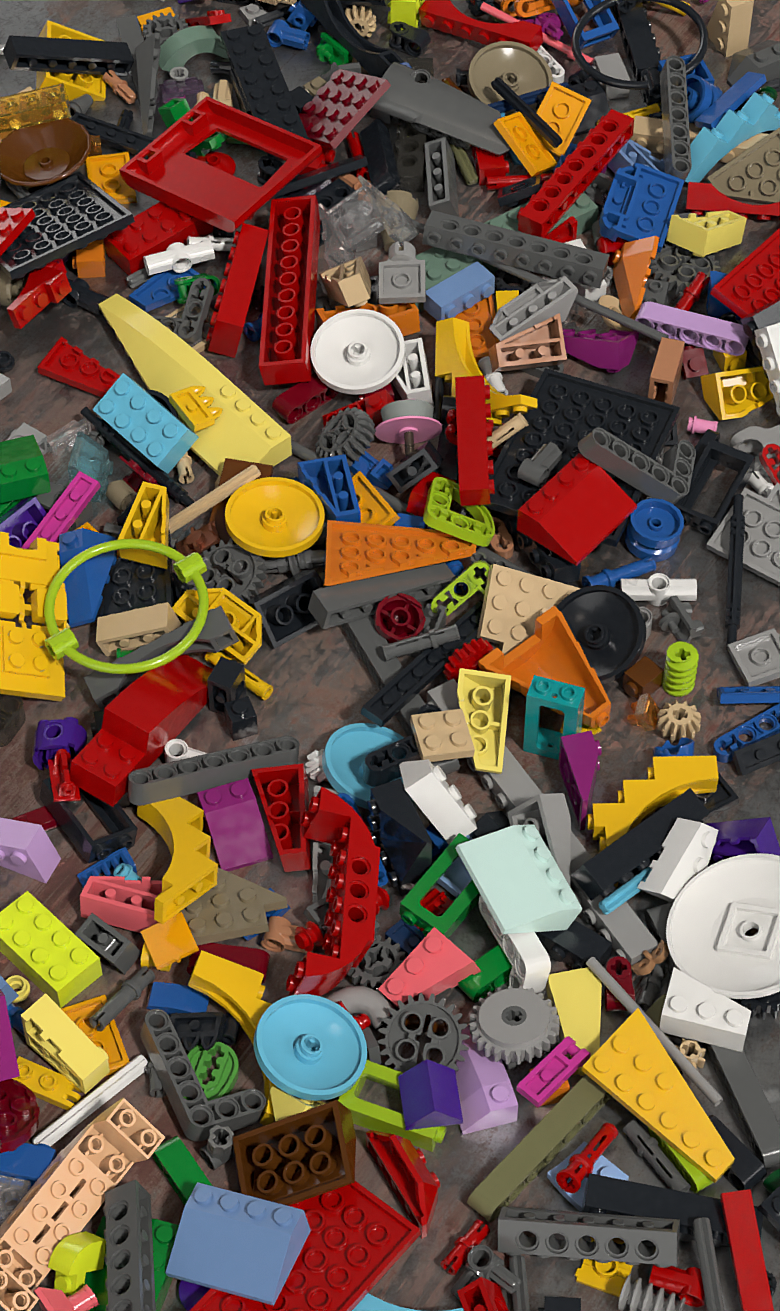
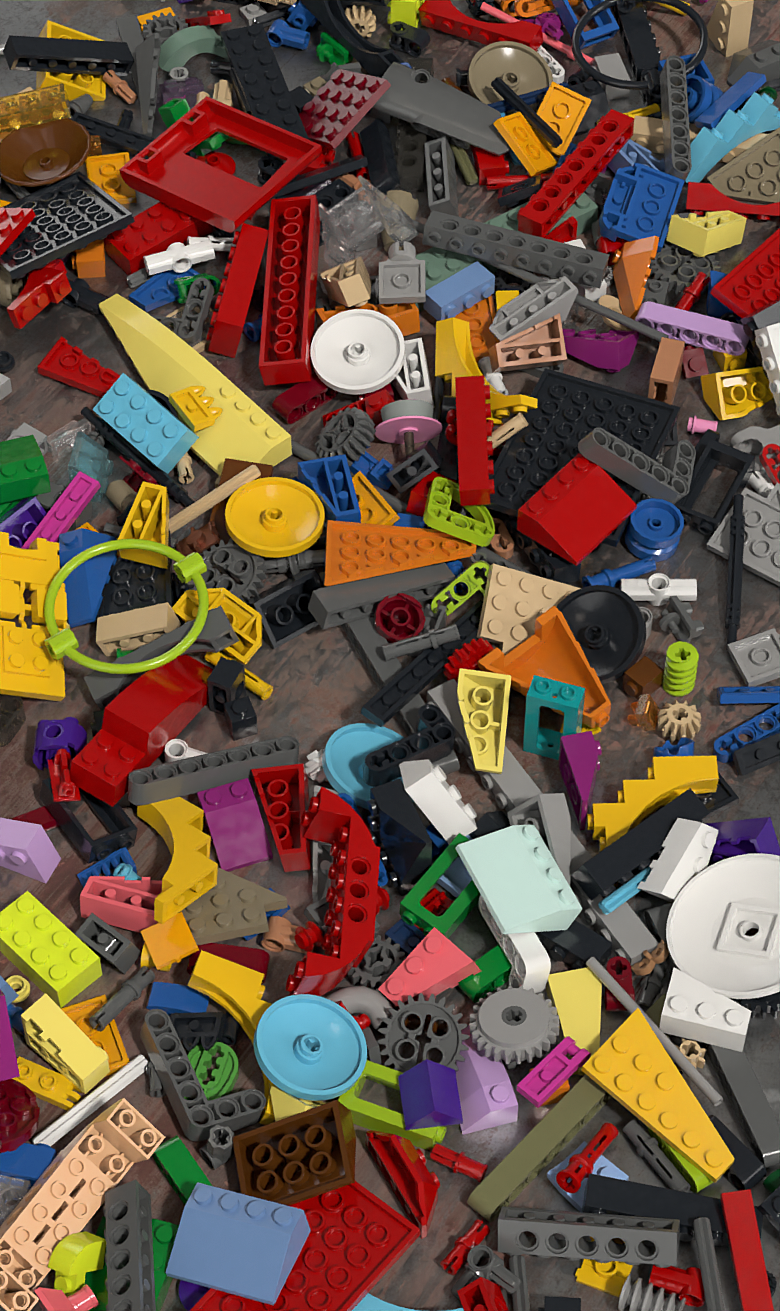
(442, 735): tan plate -> none
(458, 1162): none -> red axle
(539, 466): dark grey piece -> none

